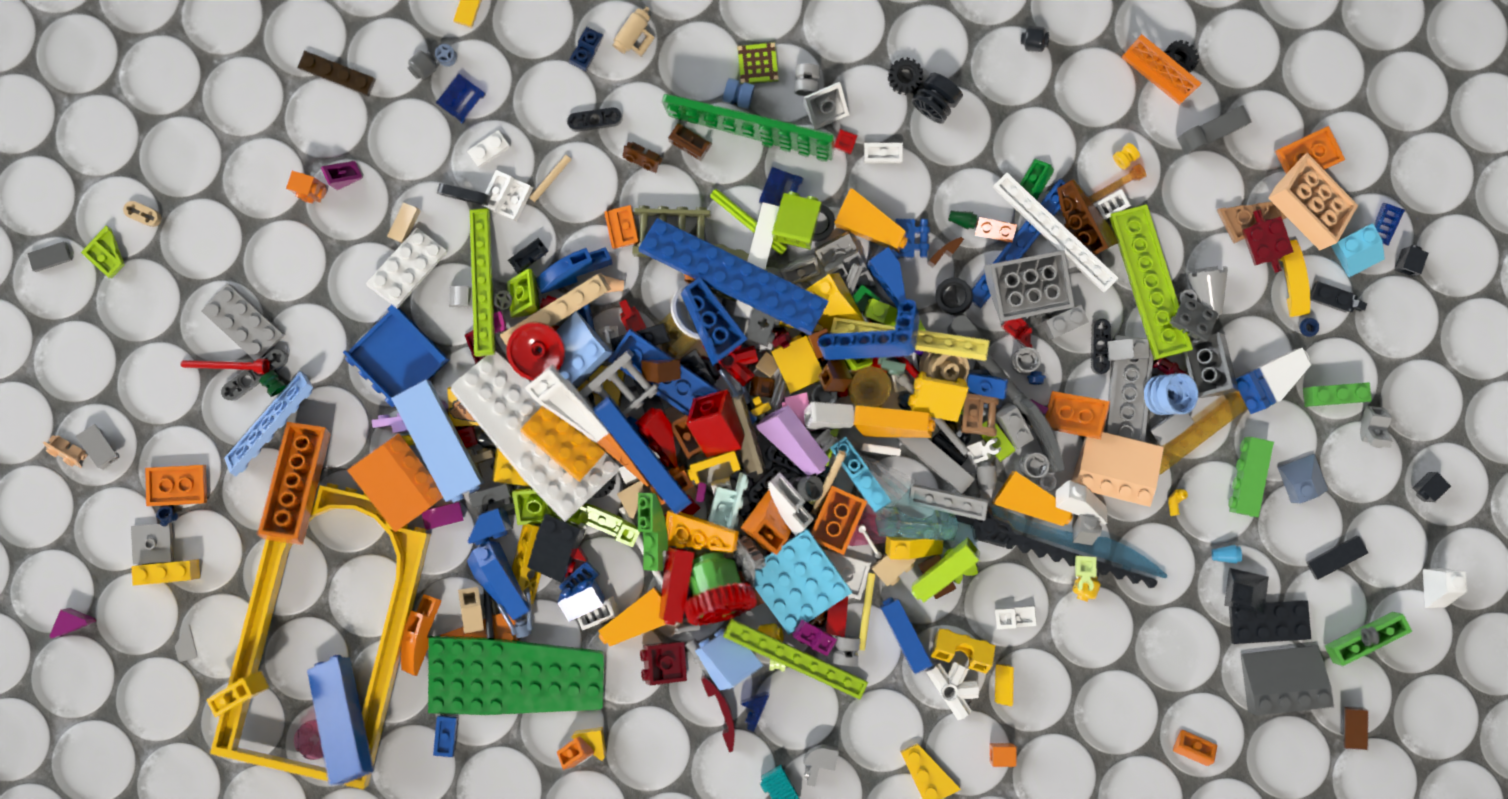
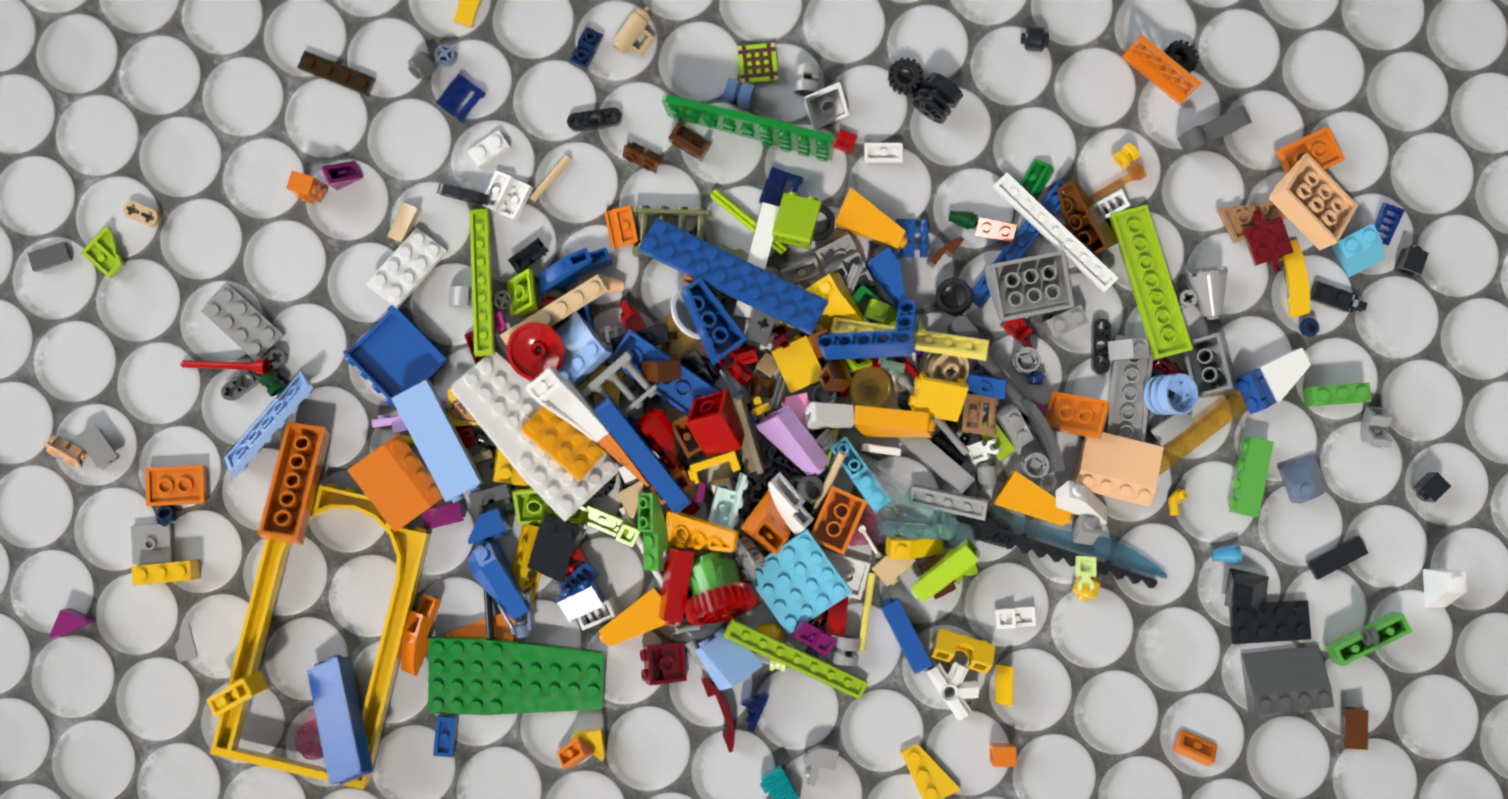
(471, 610): tan slope -> none
(1195, 319): dark grey hinge -> none

